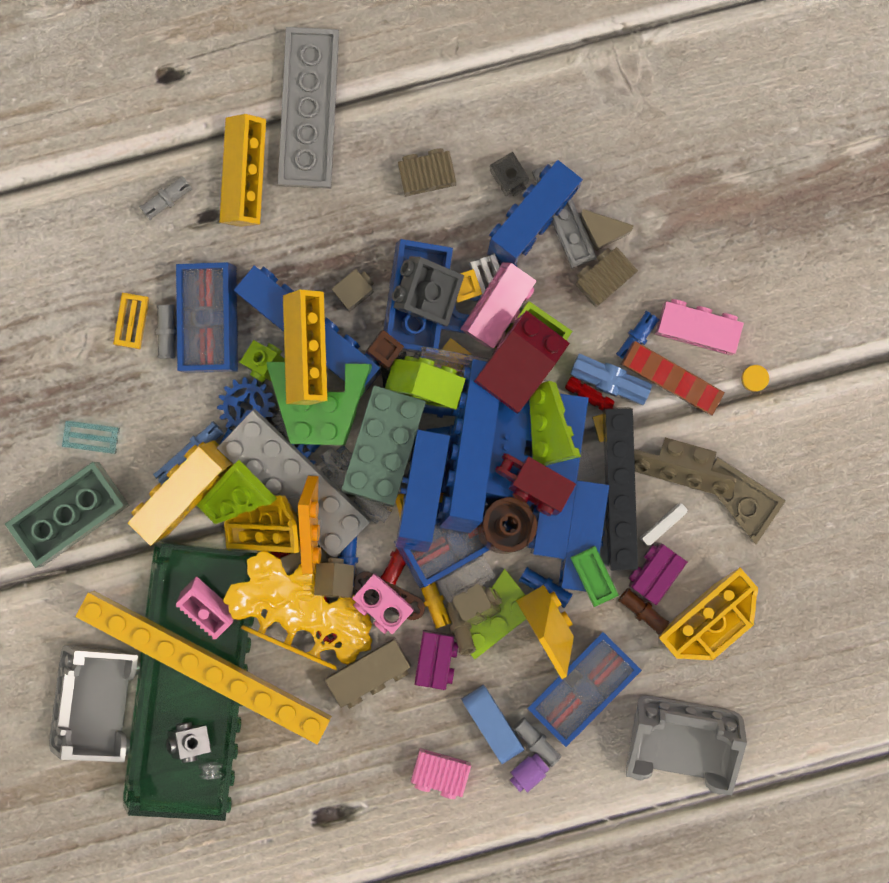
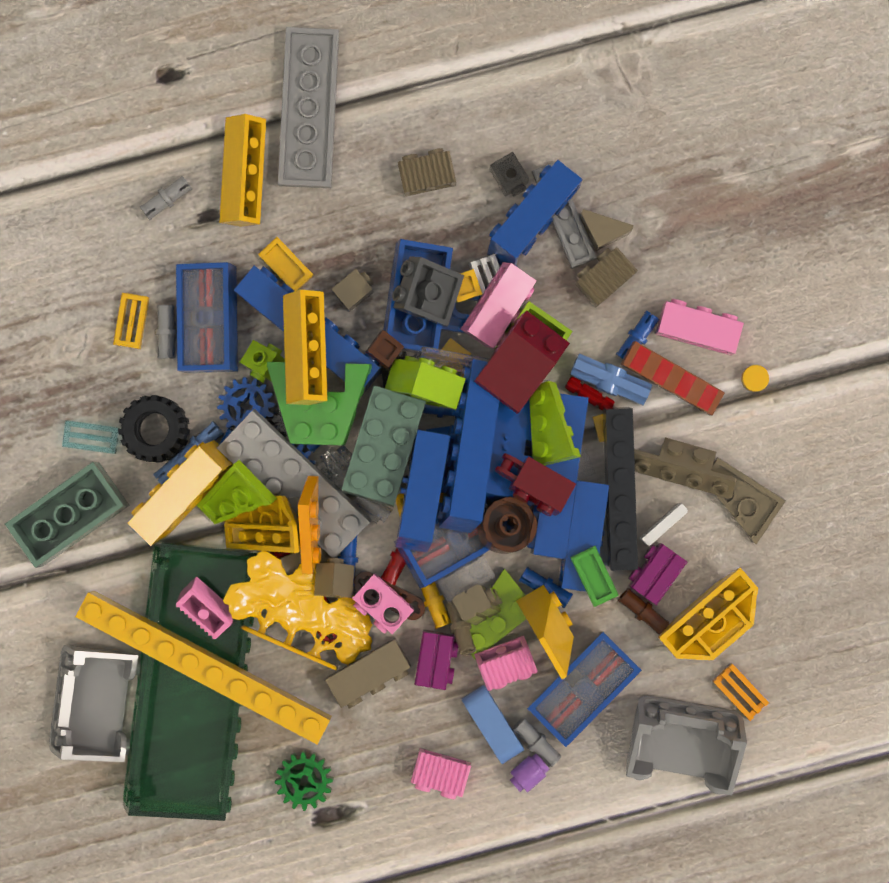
(132, 423): none -> black tyre
(188, 742): flat silver brick -> none
(210, 770): clear bush -> none
(285, 264): none -> yellow tile
(293, 775): none -> green gear
(506, 663): none -> bright pink brick
(755, 708): none -> light orange tile

